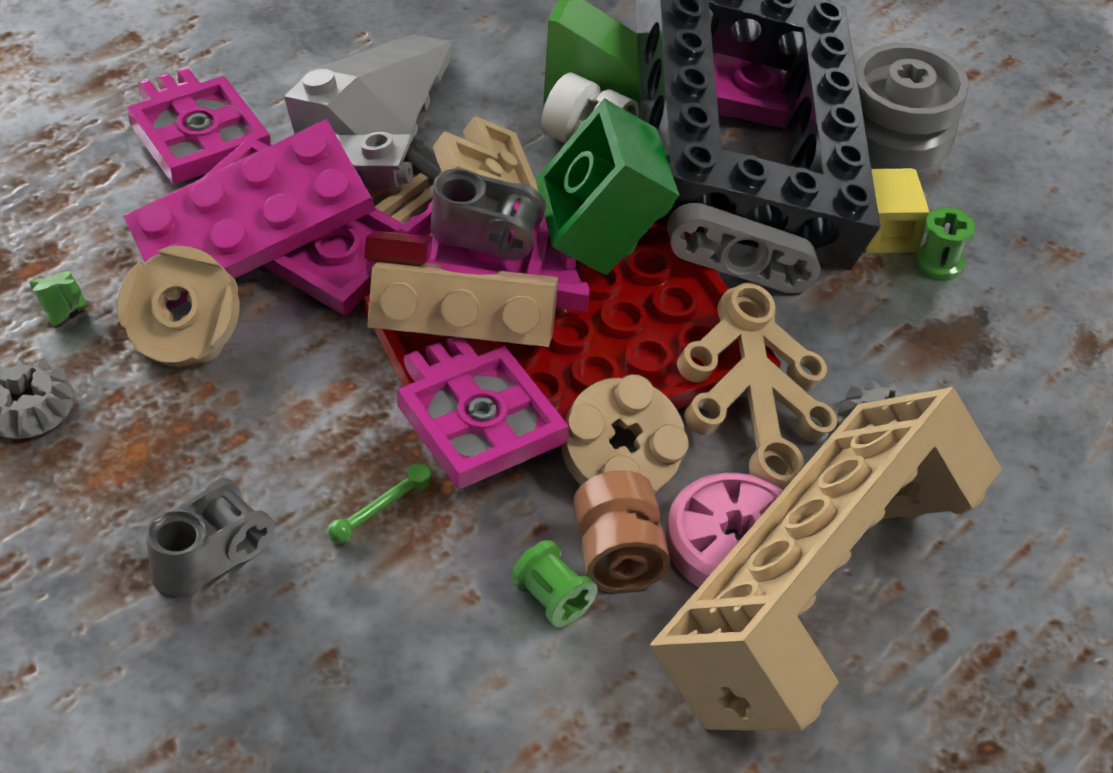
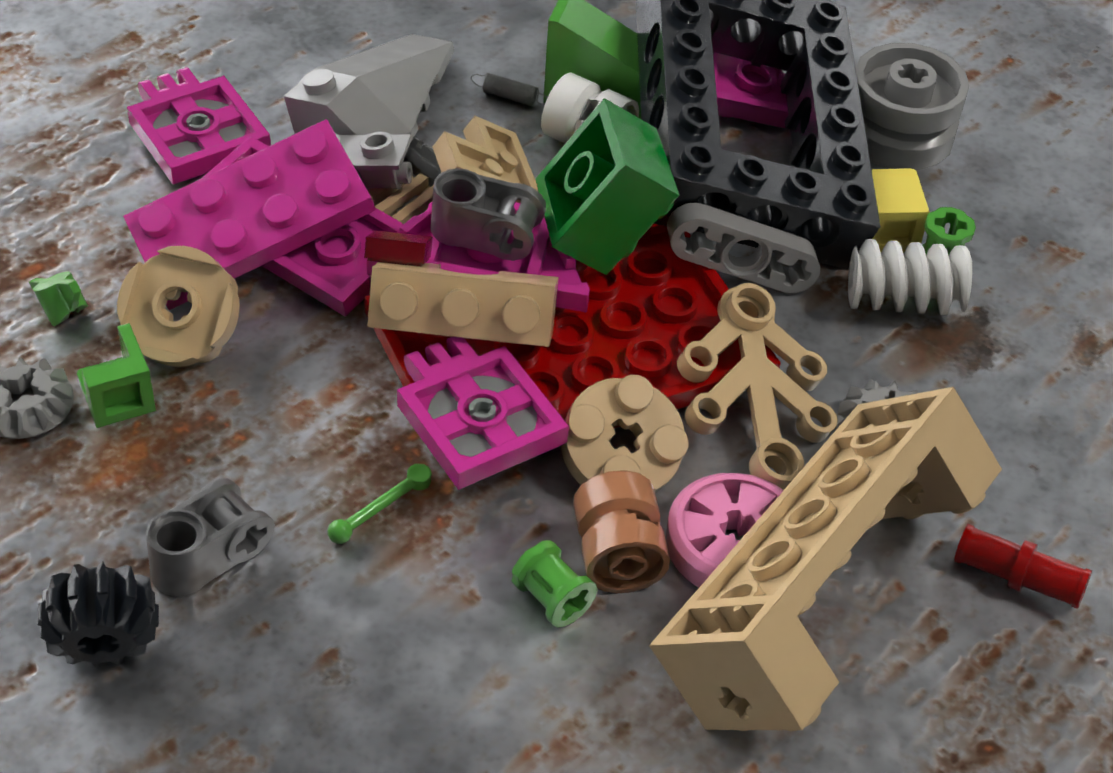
(98, 614): none -> black gear
(118, 386): none -> bright green panel
(509, 89): none -> light grey piece
(910, 275): none -> white piece
(1022, 566): none -> red pin

